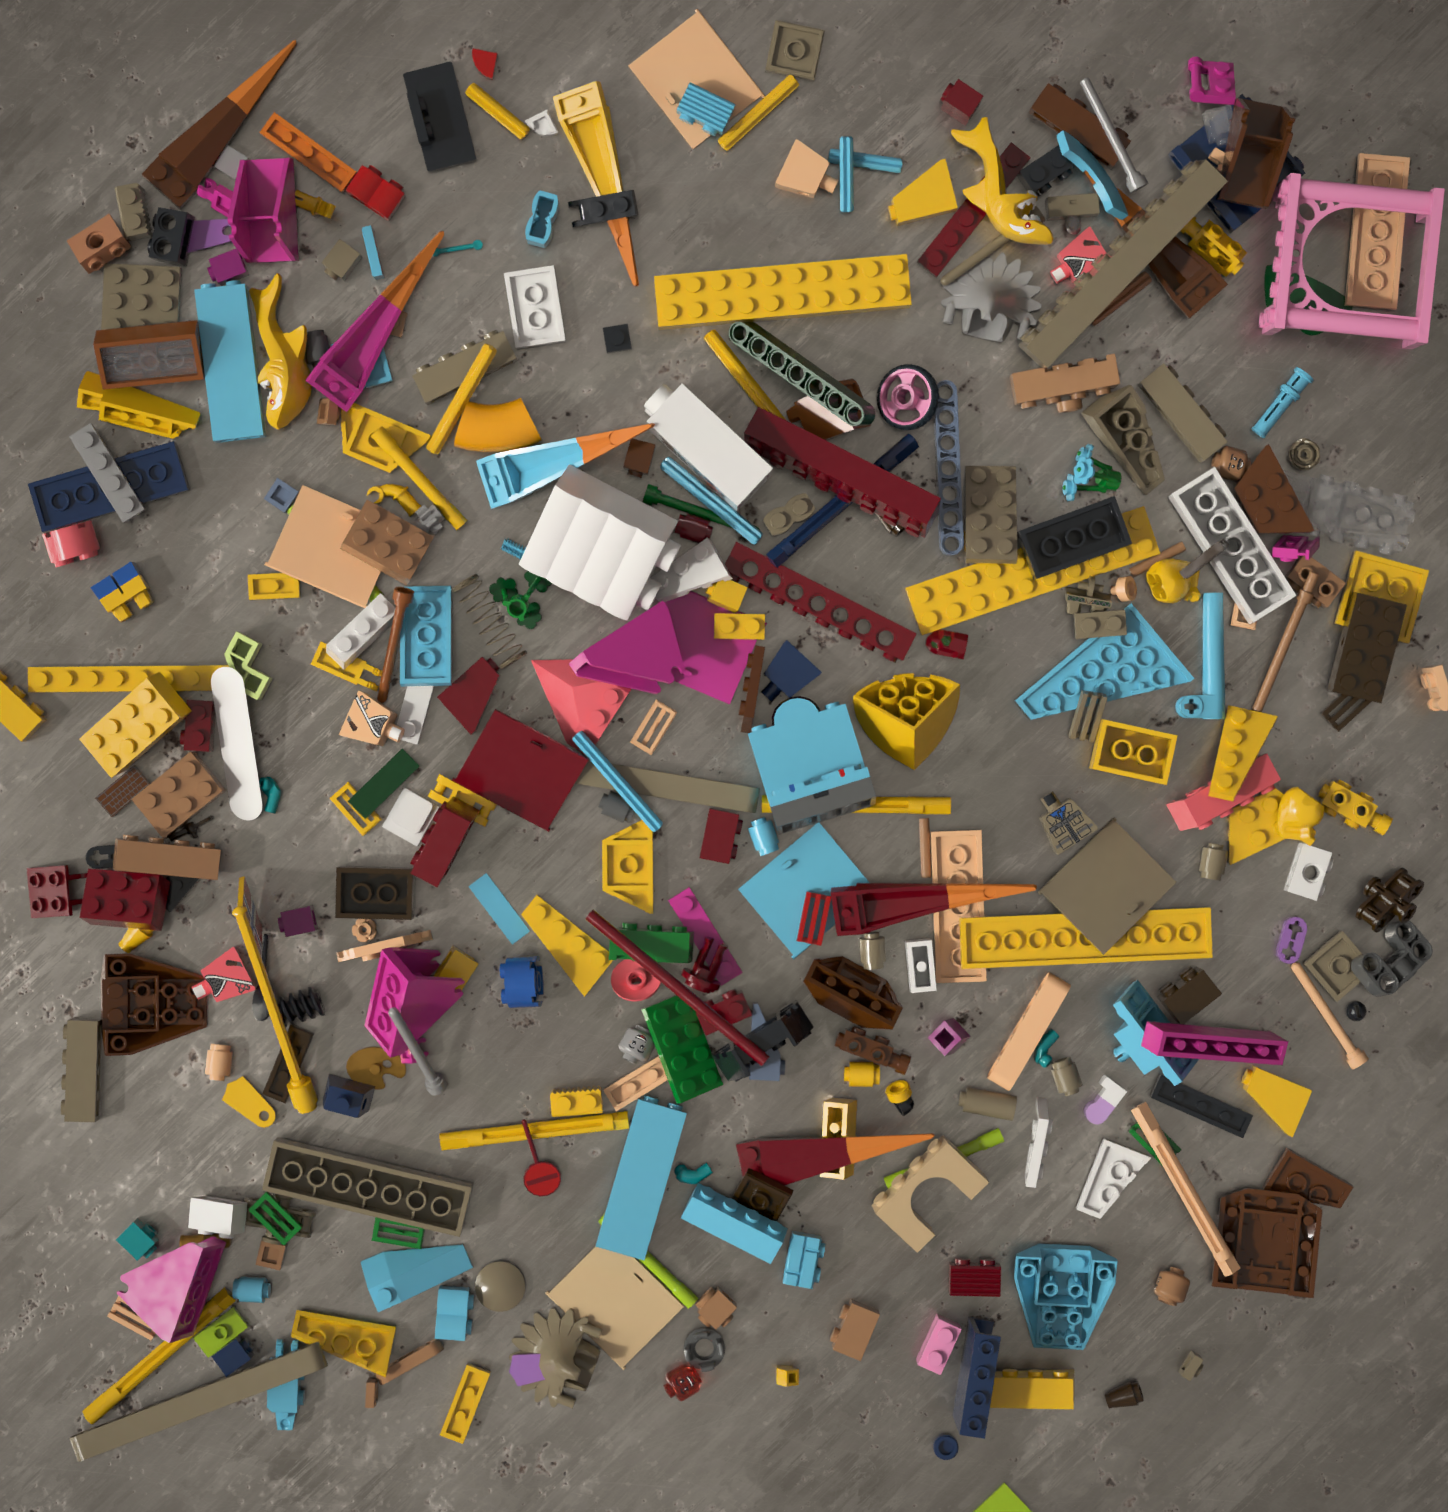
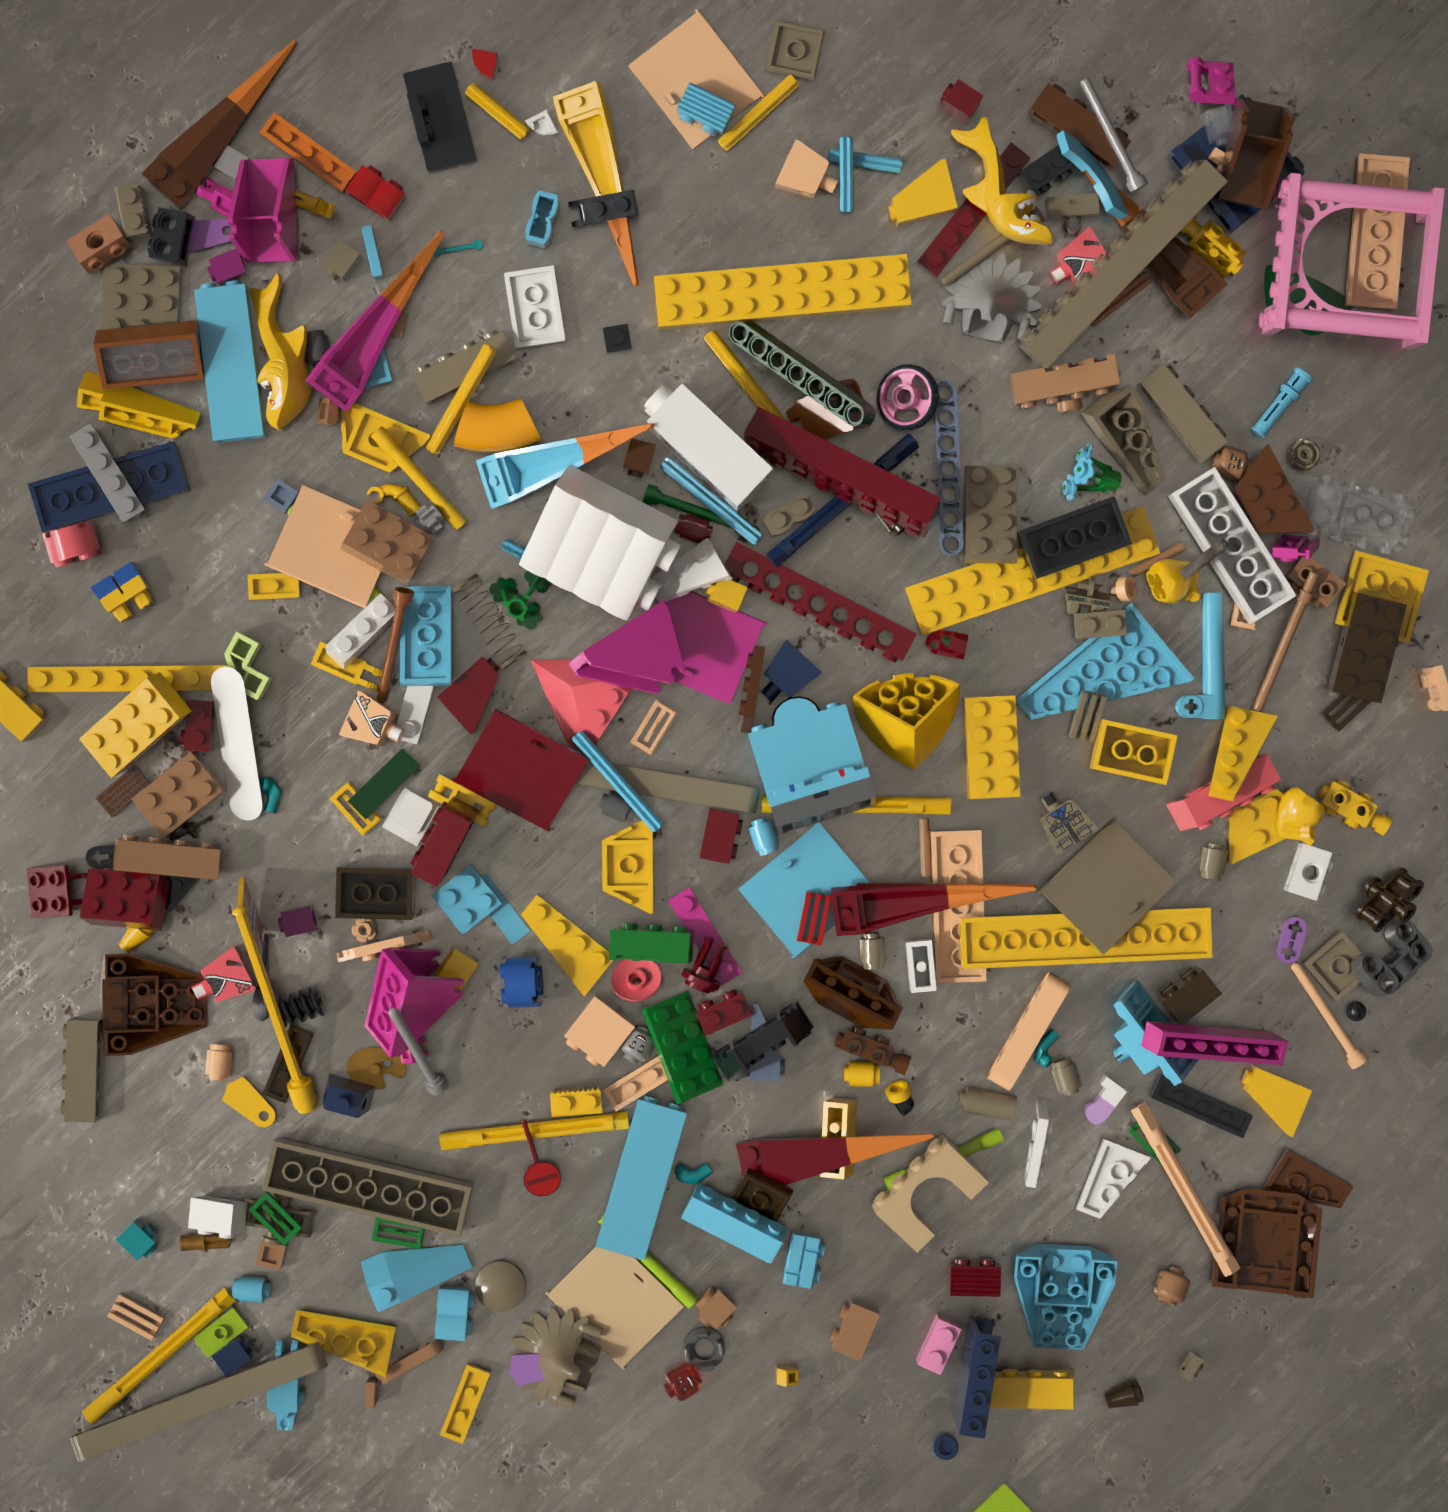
(174, 1288): ladder -> none
(467, 899): none -> medium azure plate
(599, 1031): none -> light nougat piece
(677, 988): dark red piece -> none
(739, 626): yellow plate -> none
(949, 1037): brick -> none
(991, 747): none -> yellow brick

